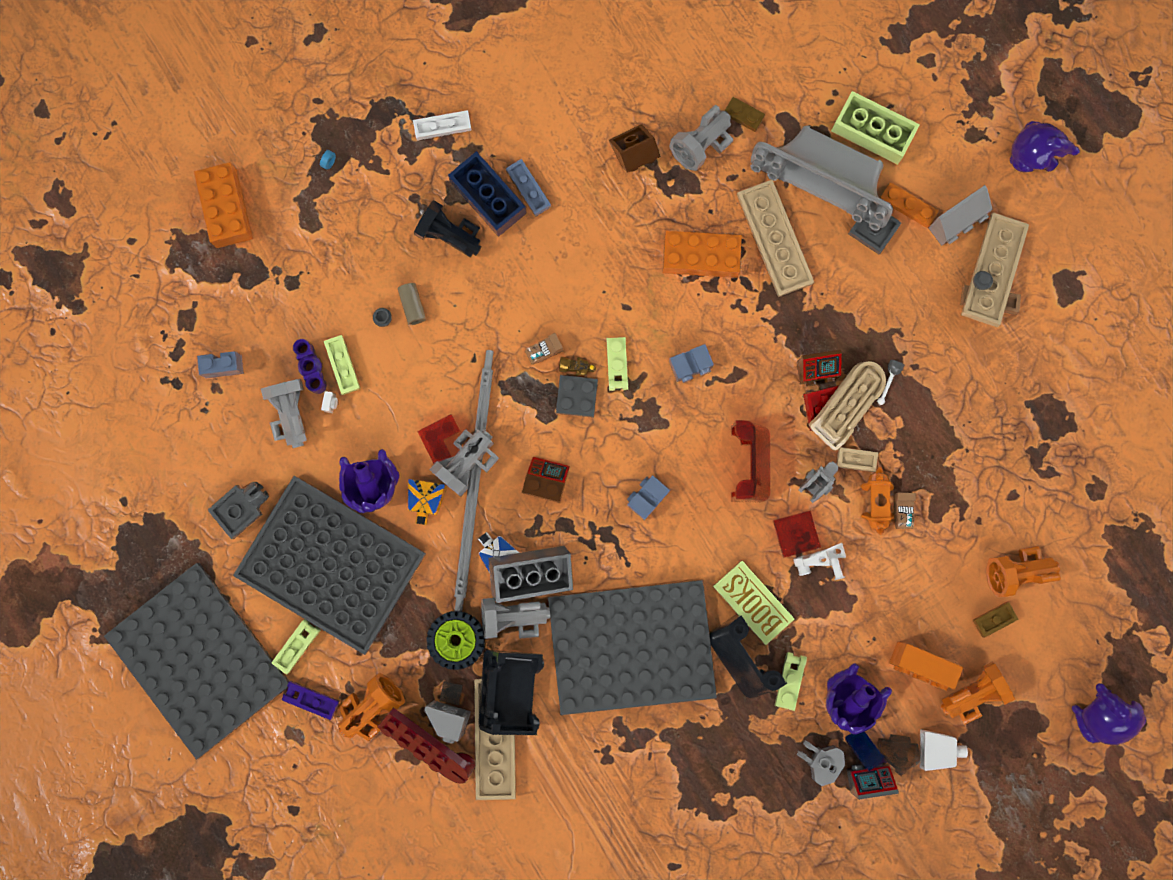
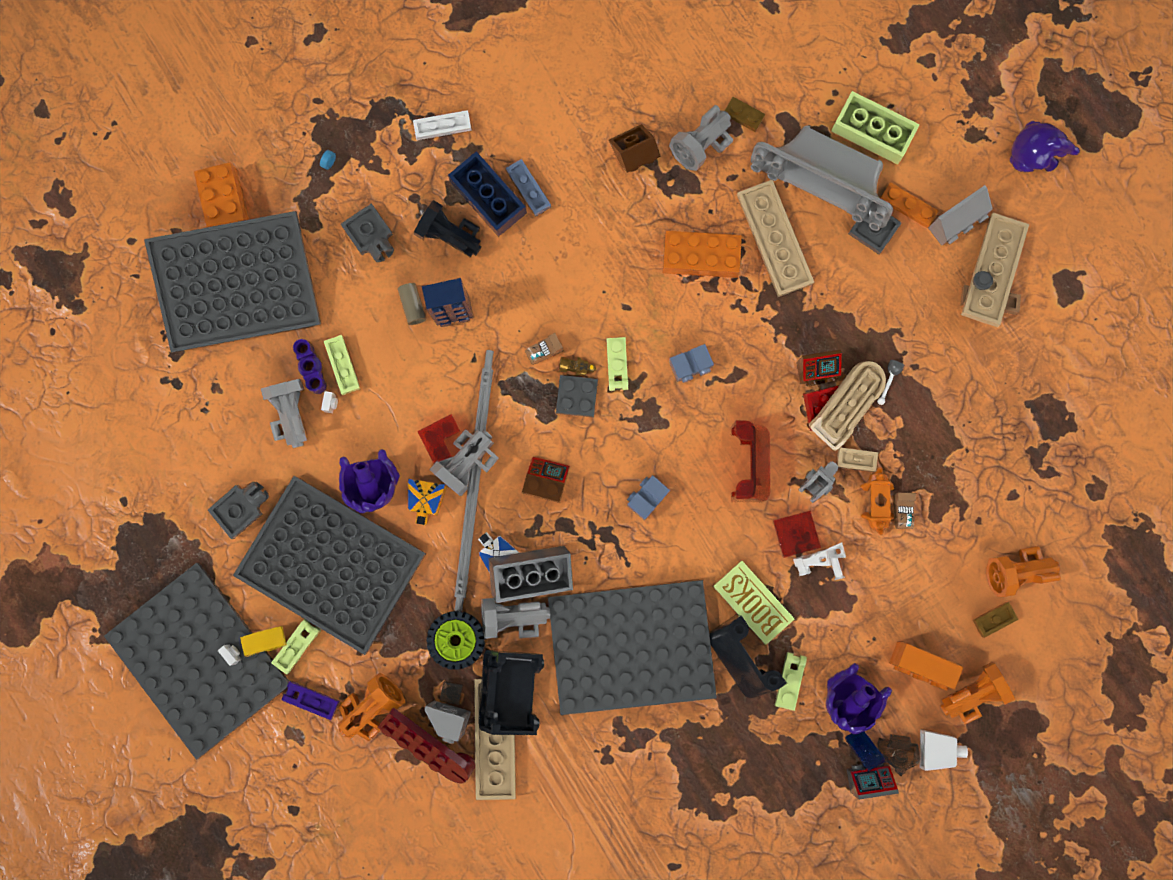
(228, 364): sand blue brick -> none
(230, 654): none -> white plate
(233, 281): none -> dark grey plate
(263, 641): none -> yellow slope
(369, 233): none -> dark grey plate
(382, 317): dark grey plate -> none
(448, 302): none -> dark blue brick
(822, 761): light grey hinge -> none
(1109, 718): dark purple piece -> none

